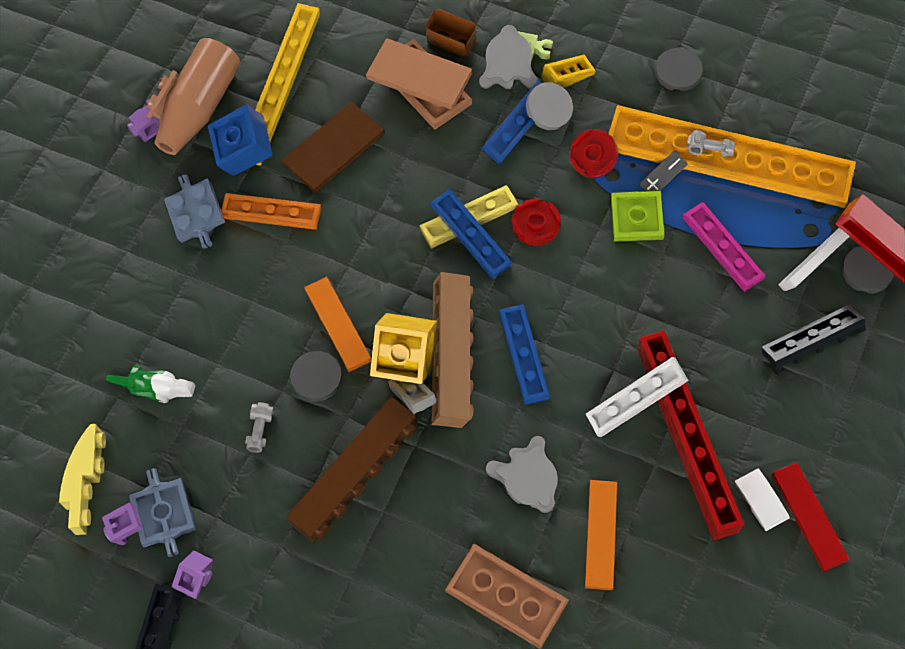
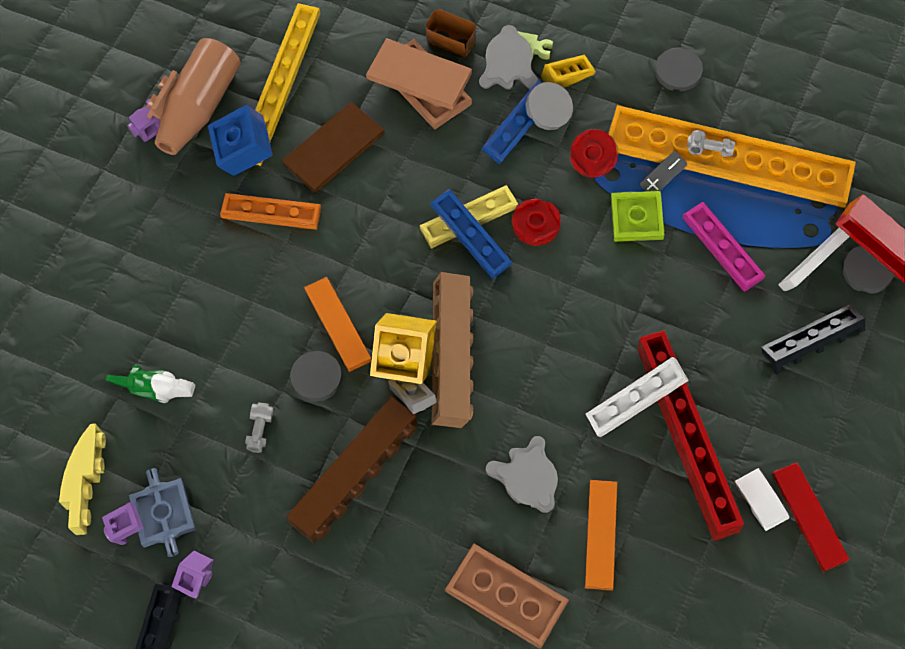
(194, 211): sand blue plate -> none
(524, 354): blue tile -> none

